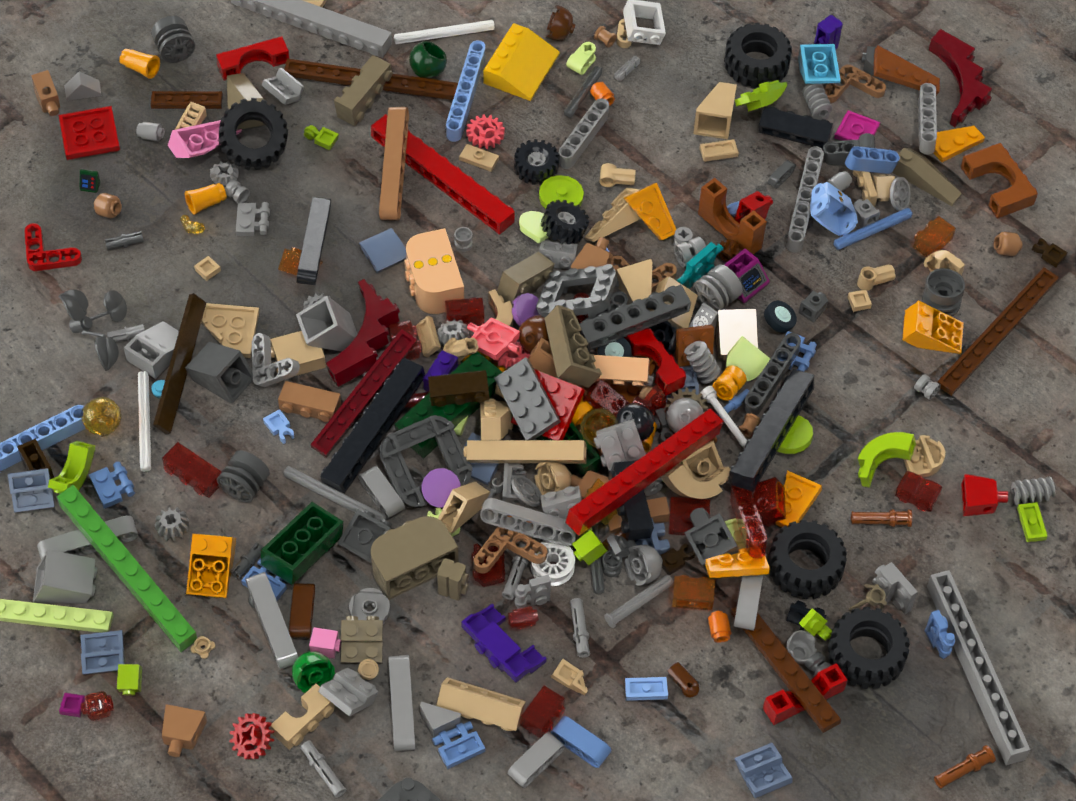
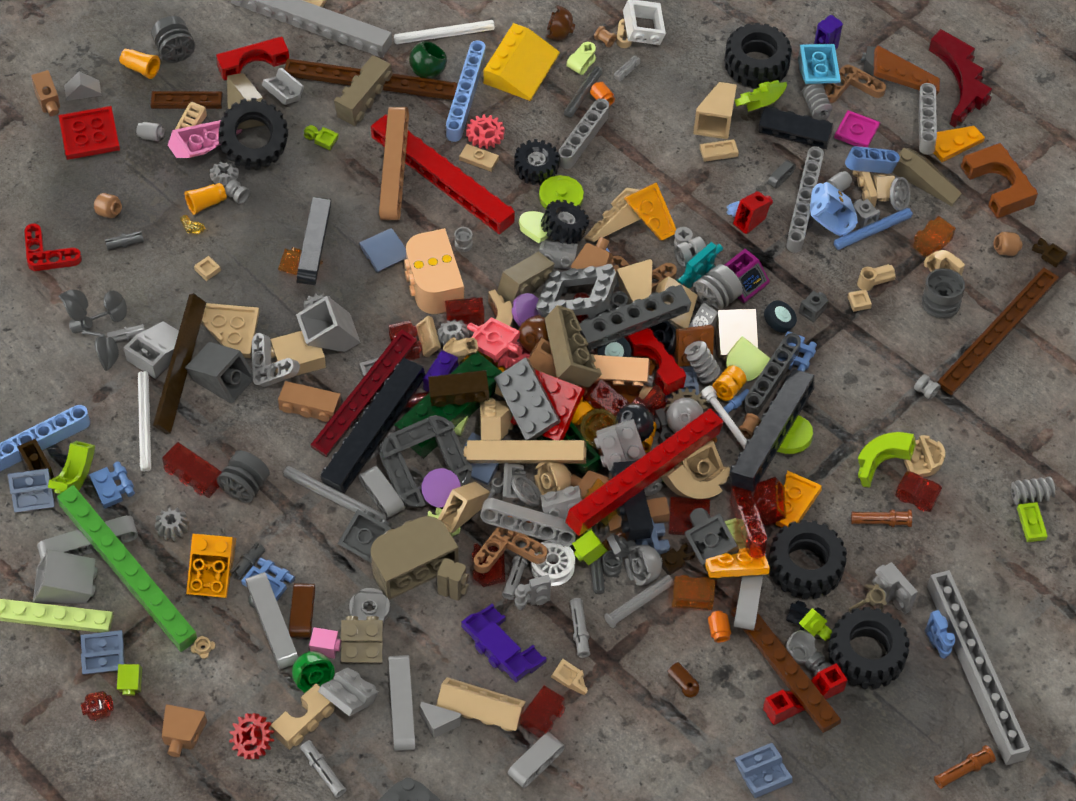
(71, 705): magenta tile -> none
(89, 181): slope -> none
(101, 416): clear yellow cylinder -> none
(157, 388): medium azure plate -> none
(246, 219): light grey plate -> none
(279, 424): light blue plate -> none
(301, 543): dark green brick -> none
(368, 669): tan plate -> none
(372, 335): dark red arch -> none
(461, 749): medium blue plate -> none
(523, 618): clear red brick -> none
(581, 741): medium blue beam -> none
(611, 175): tan piece -> none
(646, 688): light blue plate -> none
(713, 209): dark orange arch -> none
(730, 250): reddish brown gear -> none
(837, 151): dark grey piece -> none
(932, 329): light orange slope -> none
(980, 495): red torso -> none

